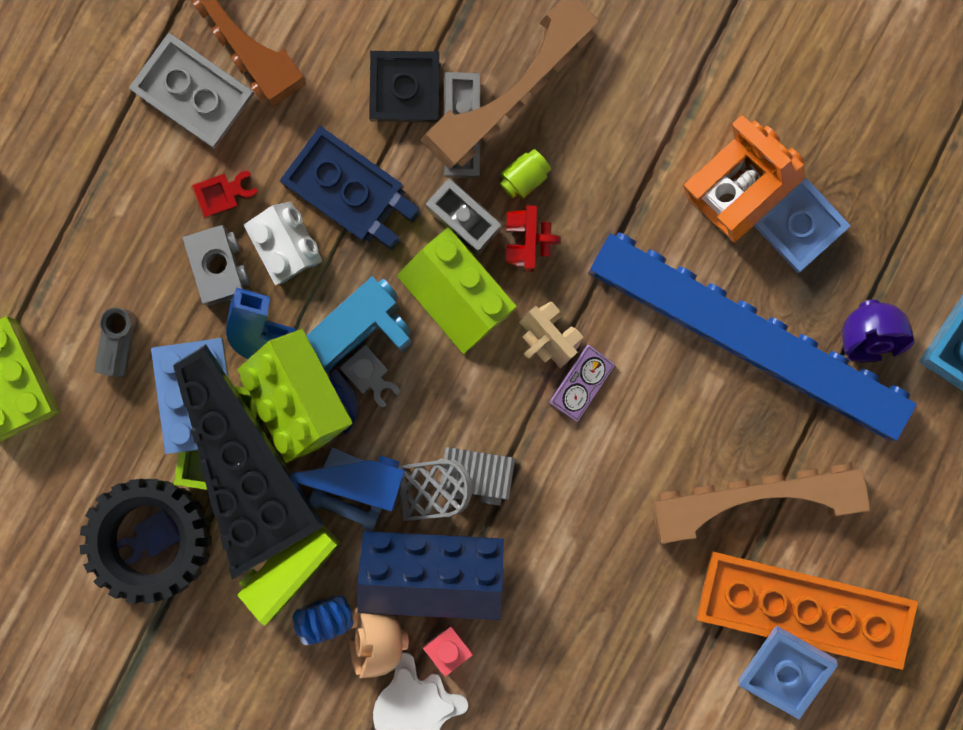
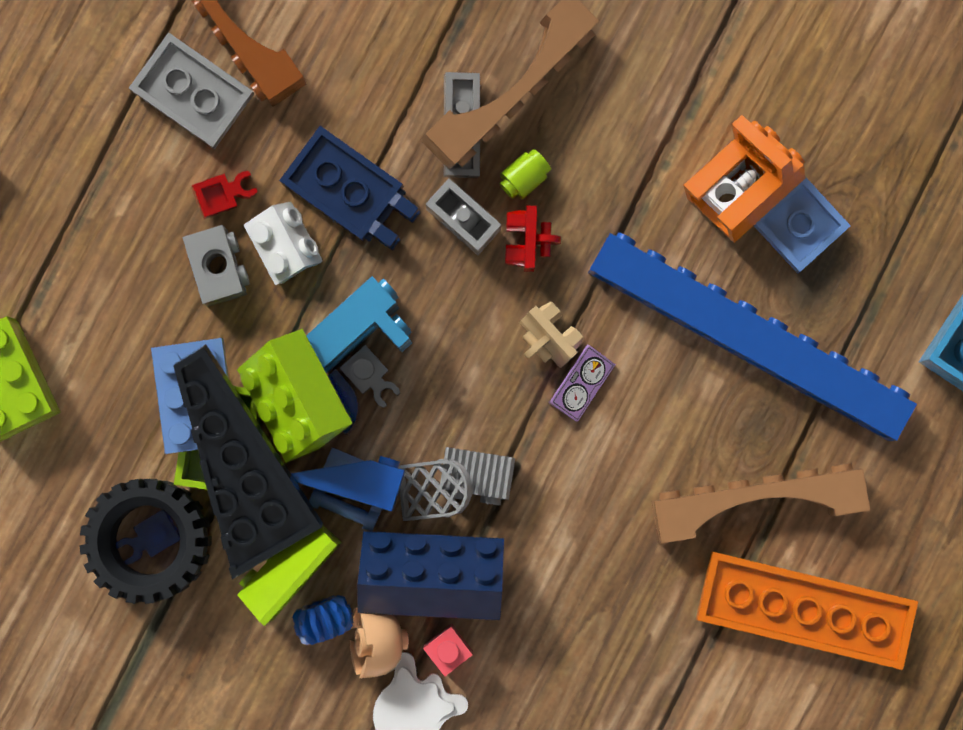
(113, 346): dark grey piece -> none
(247, 323): blue brick -> none
(404, 86): black plate -> none
(456, 290): lime slope -> none
(787, 672): medium blue plate -> none
(876, 330): dark purple cylinder -> none

